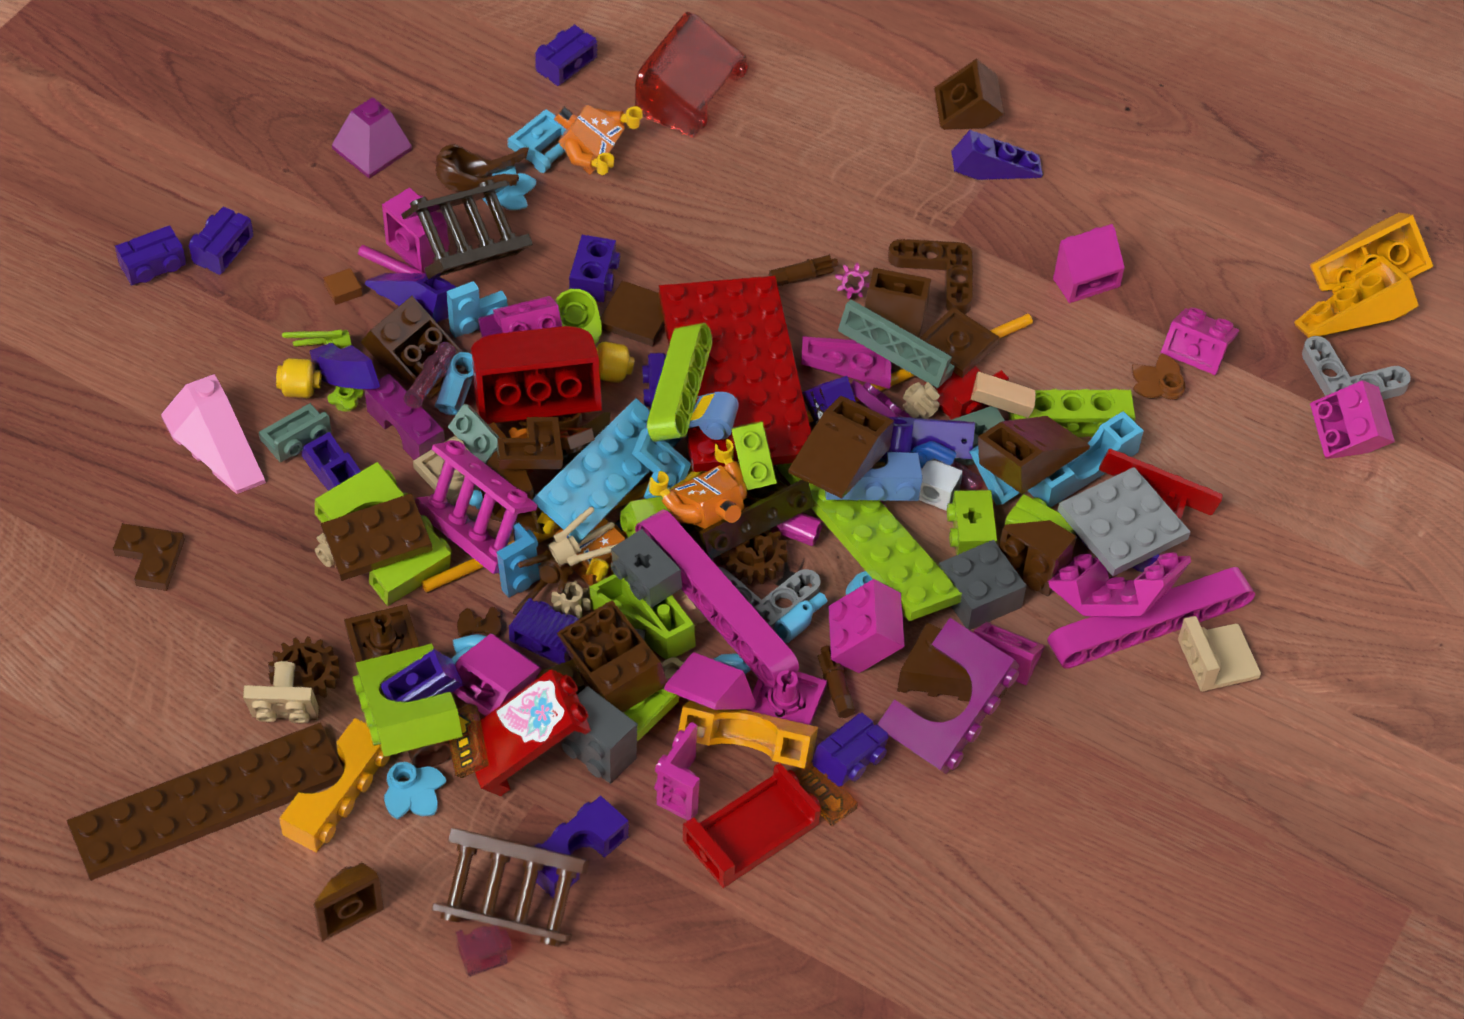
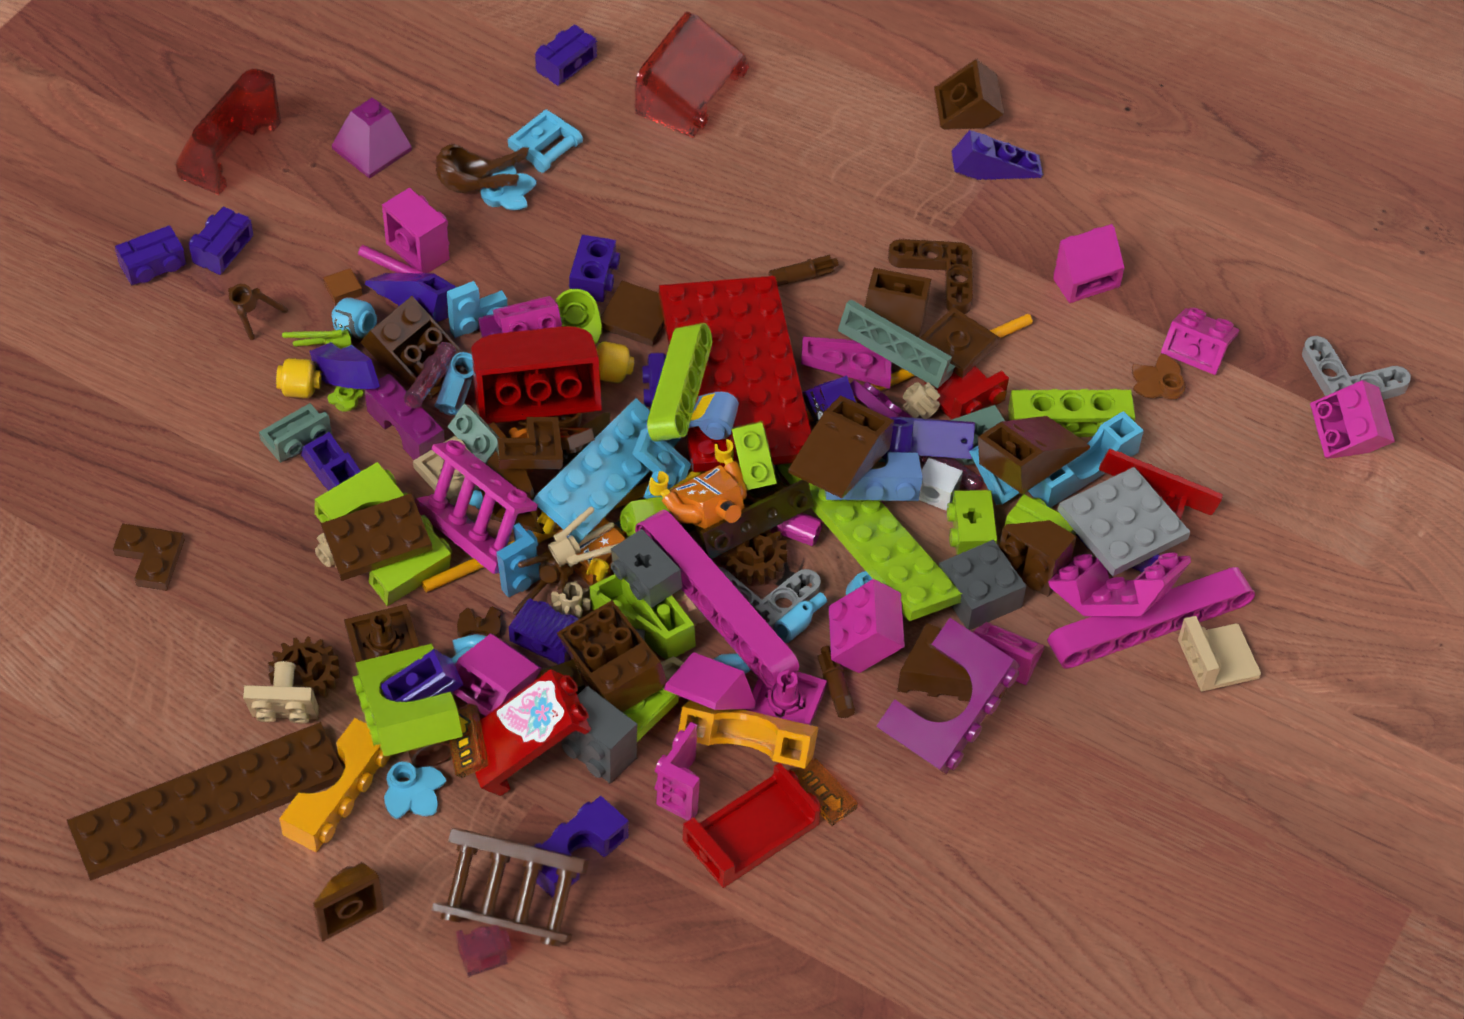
(209, 429): bright pink wedge -> none
(244, 107): none -> clear red windscreen
(246, 300): none -> reddish brown plant
(354, 316): none -> medium azure head
(465, 255): dark brown fence -> none
(593, 134): orange torso -> none
(850, 288): dark pink gear -> none
(850, 750): dark purple brick -> none
(934, 450): blue arm -> none
(1003, 395): light nougat slope -> none
(1373, 296): light orange wedge -> none
(1392, 238): light orange wedge -> none

